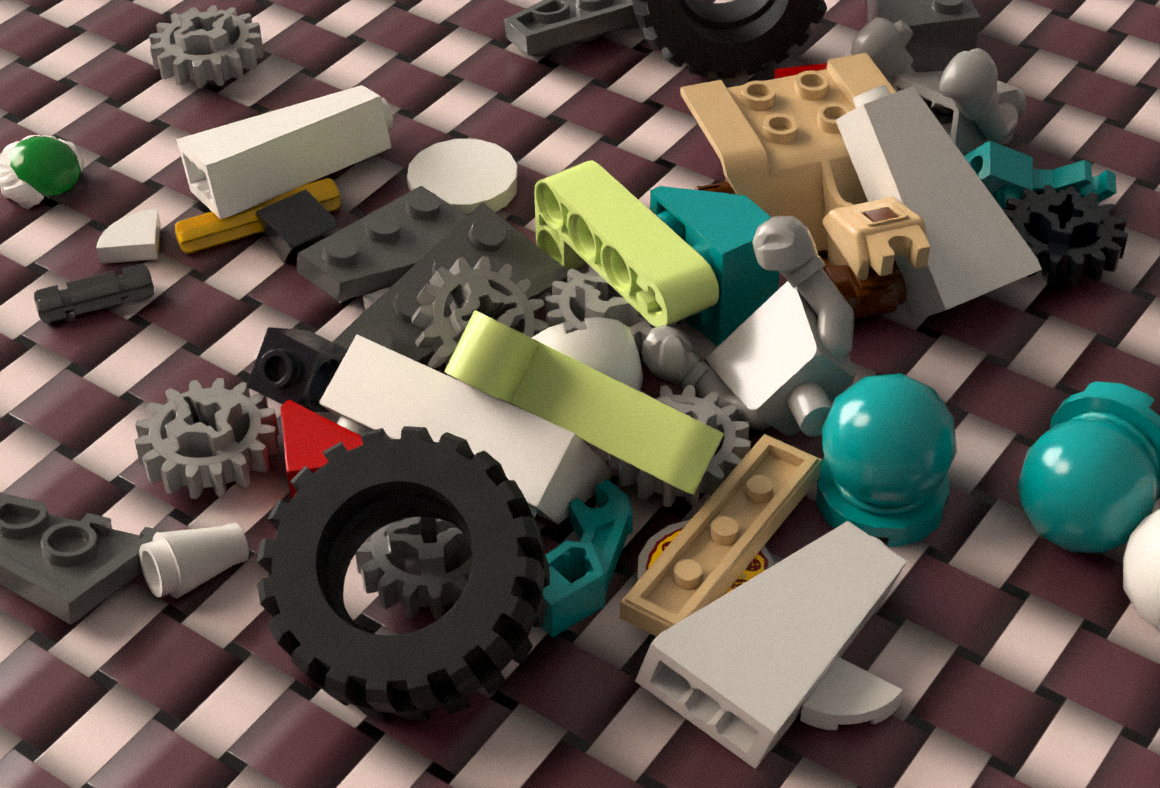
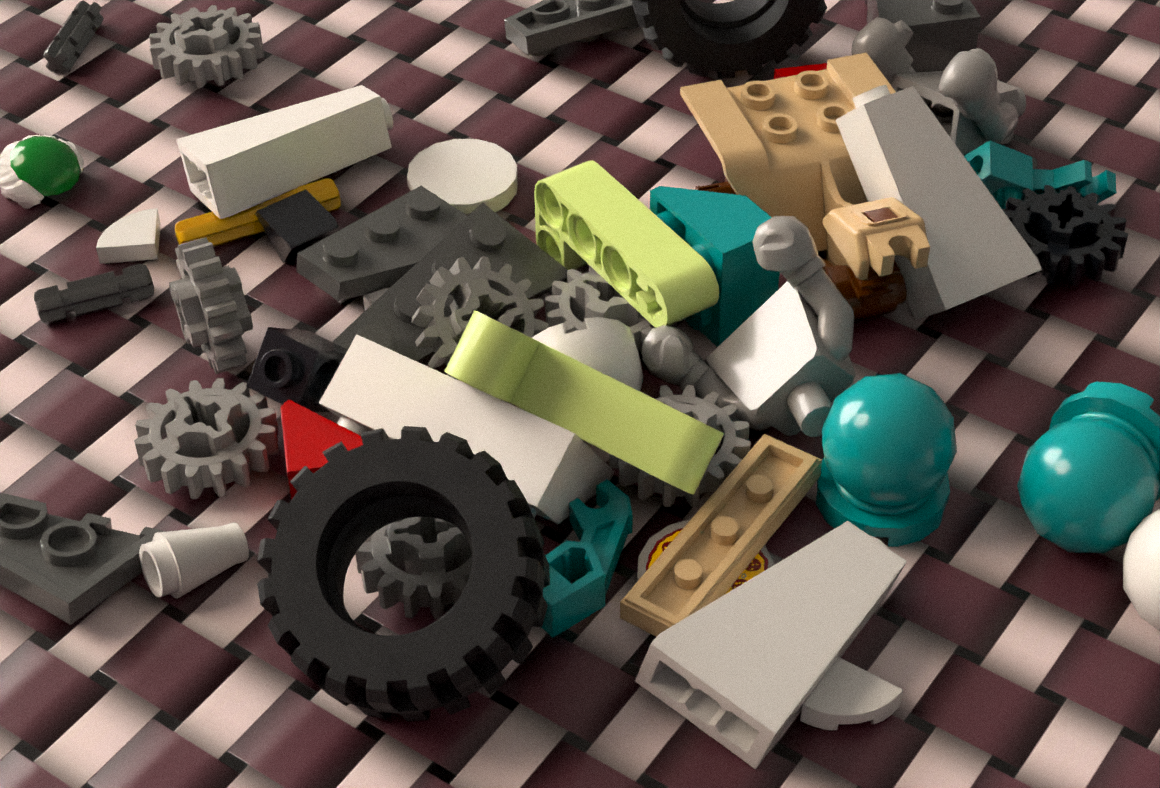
(73, 37): none -> dark grey axle
(211, 305): none -> light grey gear

